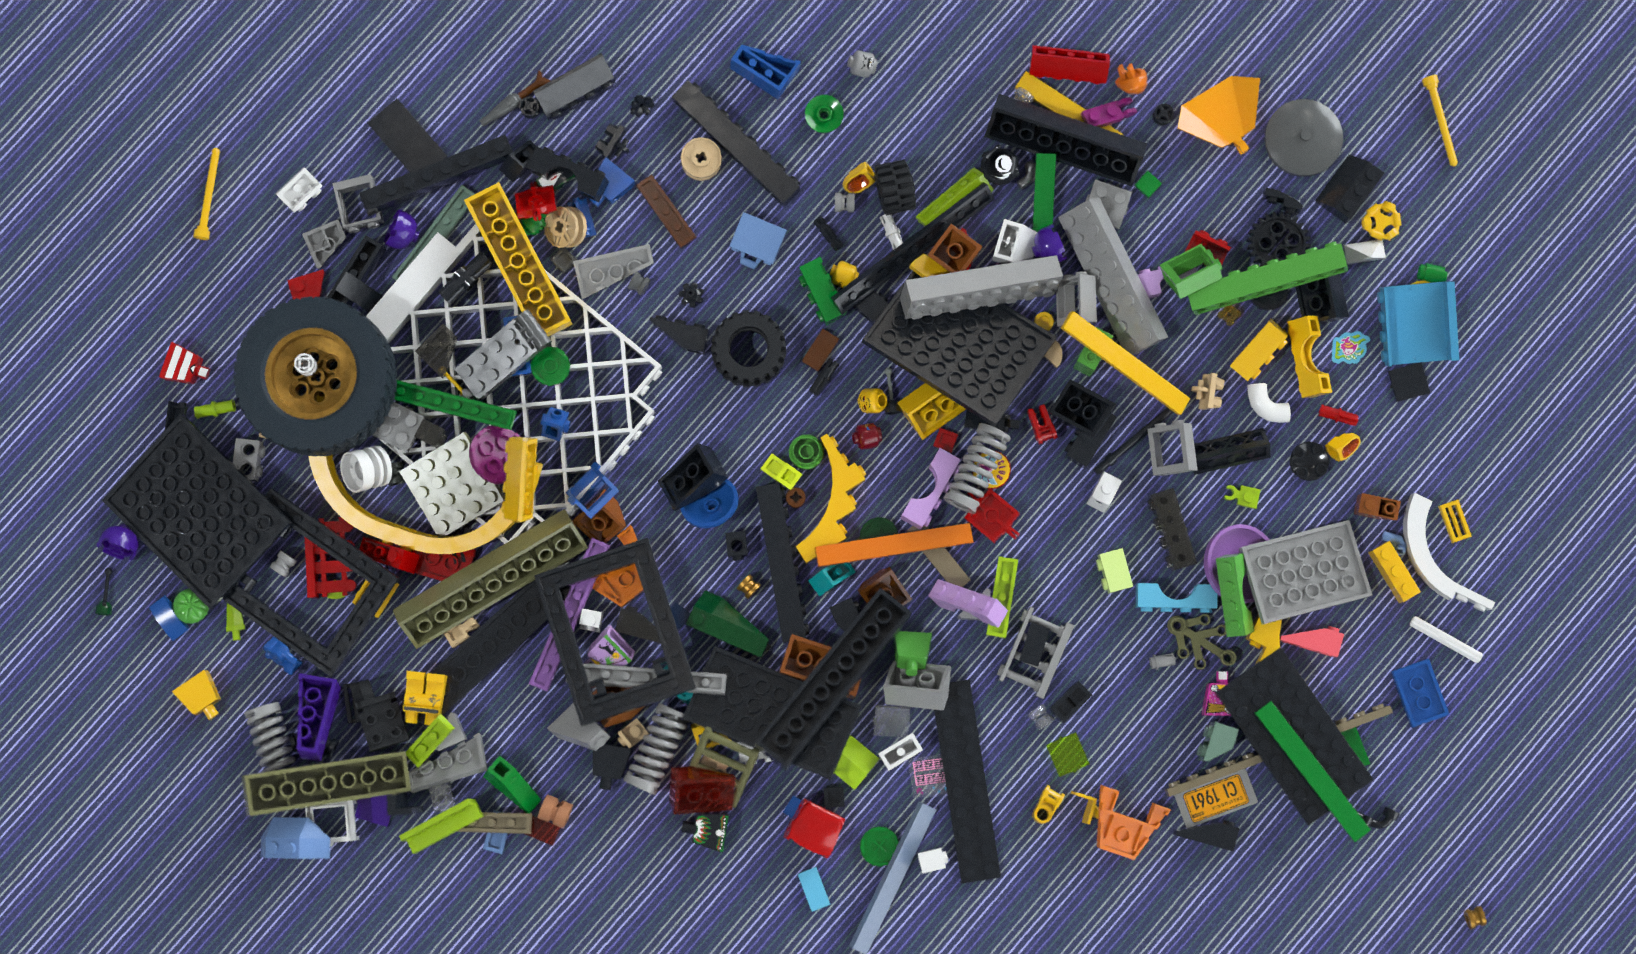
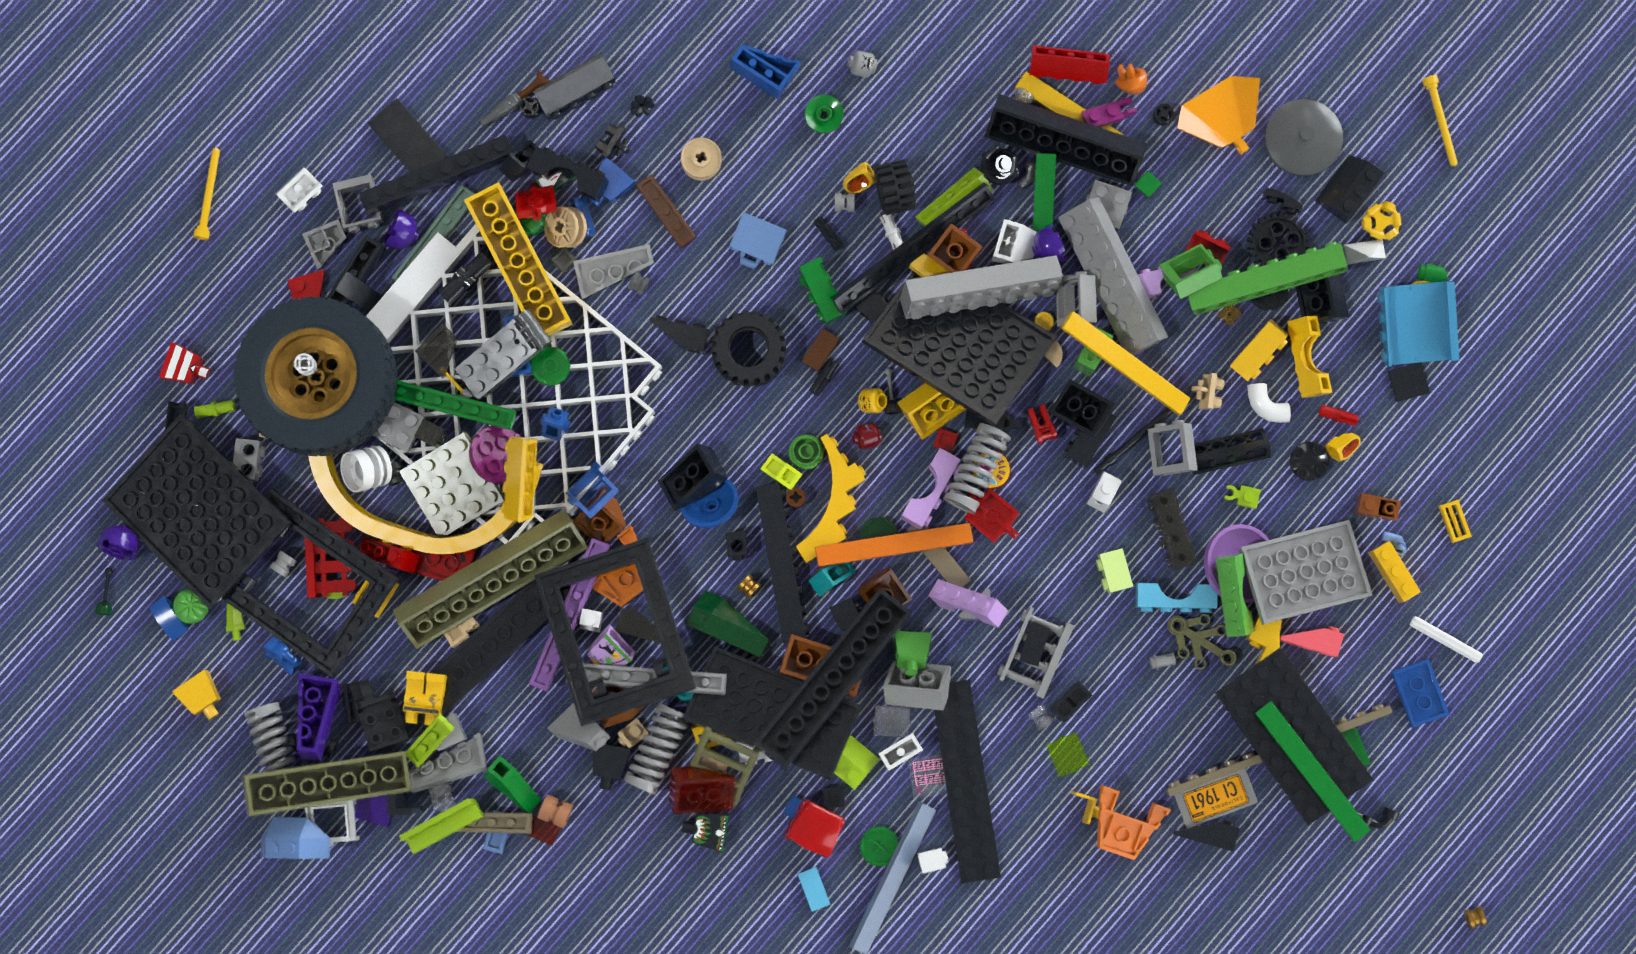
(680, 615): dark blue tile -> none
(691, 299): black plant -> none
(736, 143): black brick -> none
(843, 274): yellow head -> none
(1003, 592): lime fence -> none
(1048, 804): yellow piece -> none
(1212, 705): torso -> none
(1218, 740): sand green slope -> none
(1349, 347): sticker -> none
(1422, 561): white arch -> none

